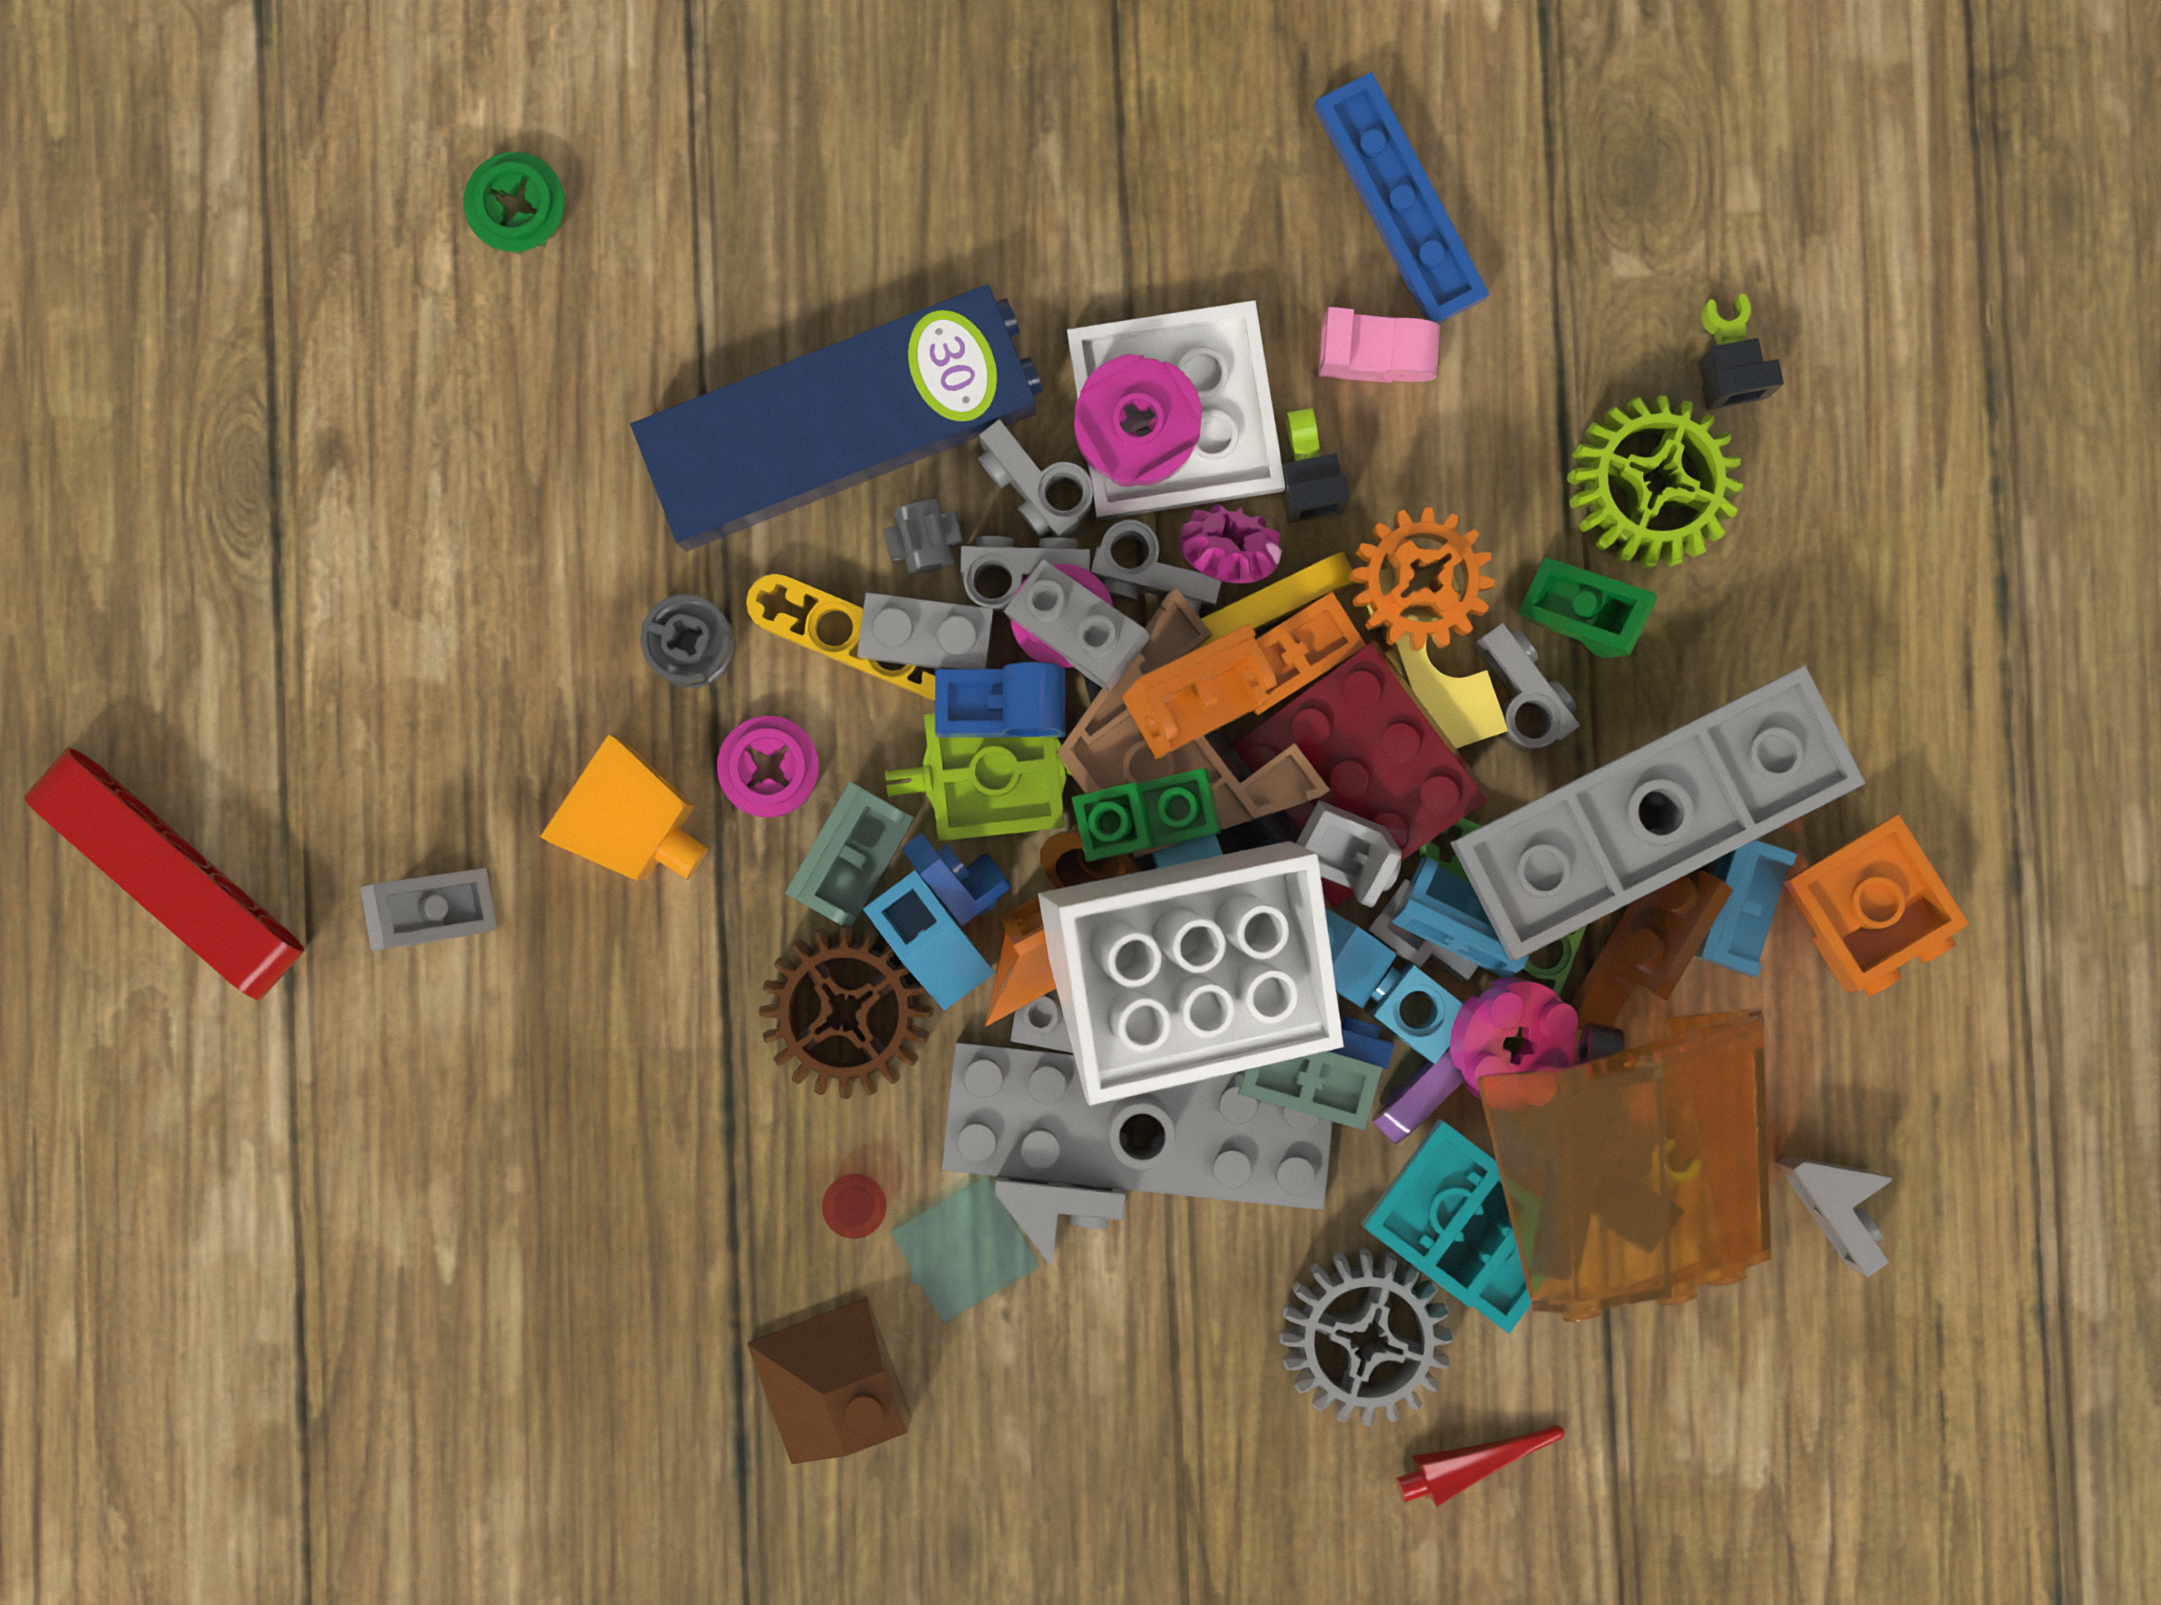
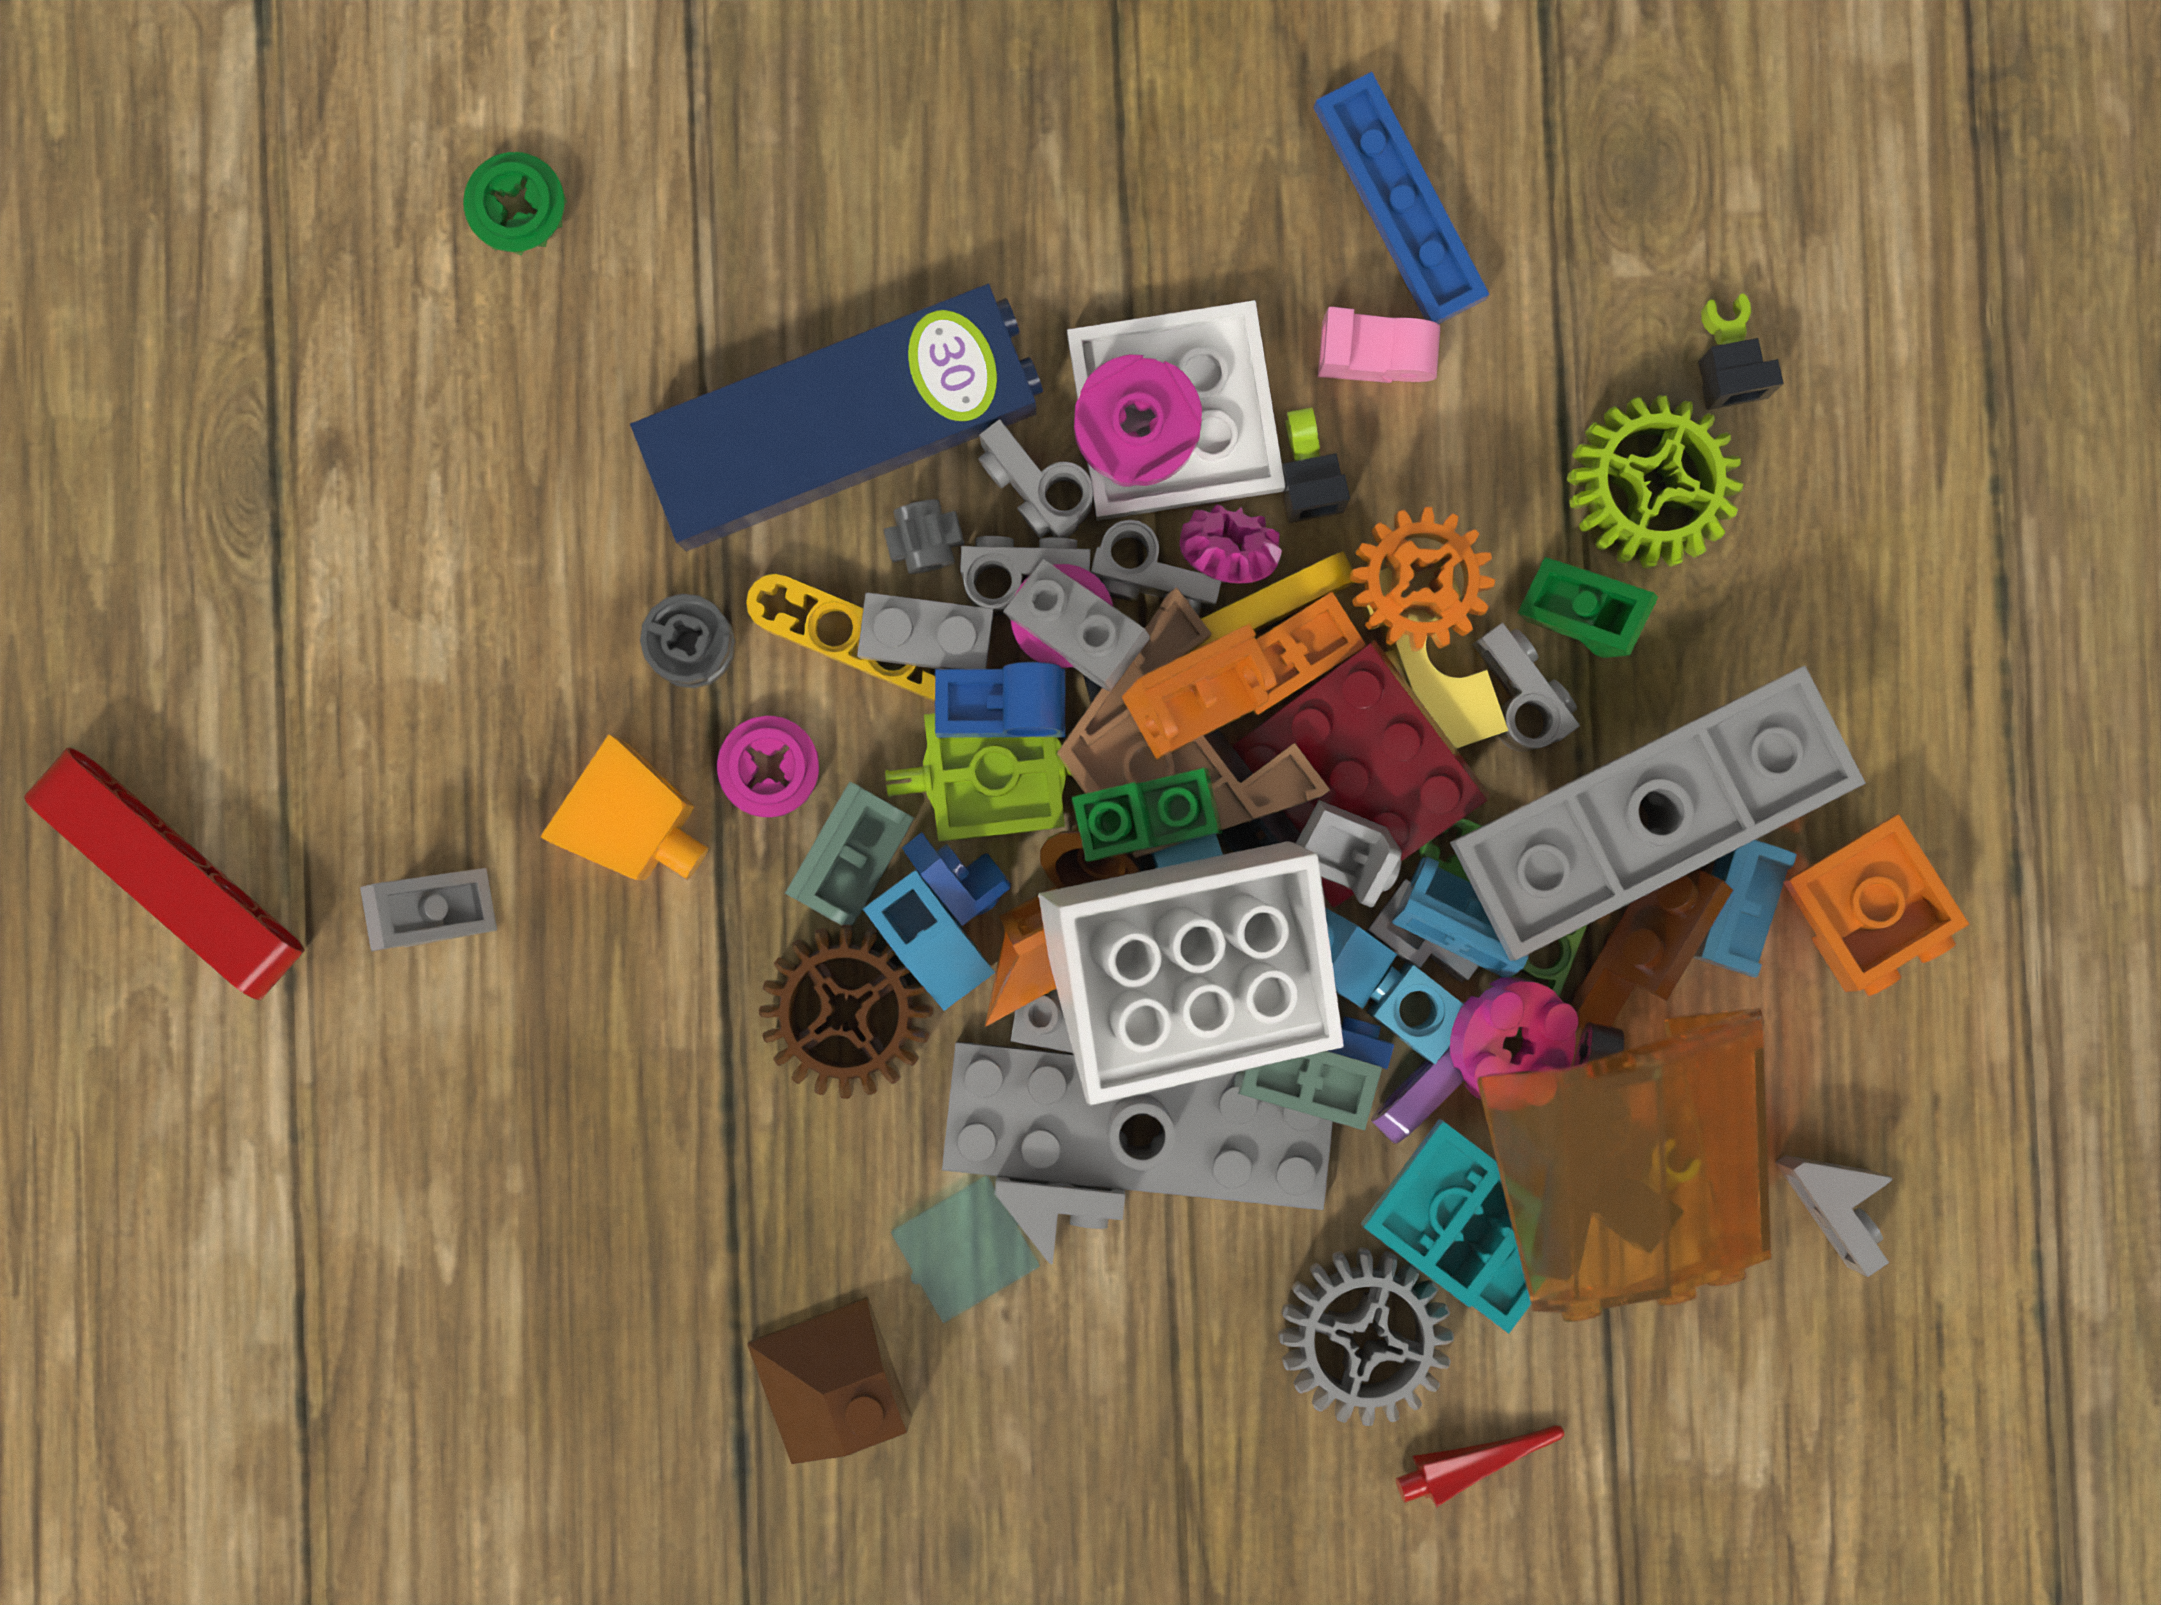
(854, 1206): clear red plate -> none

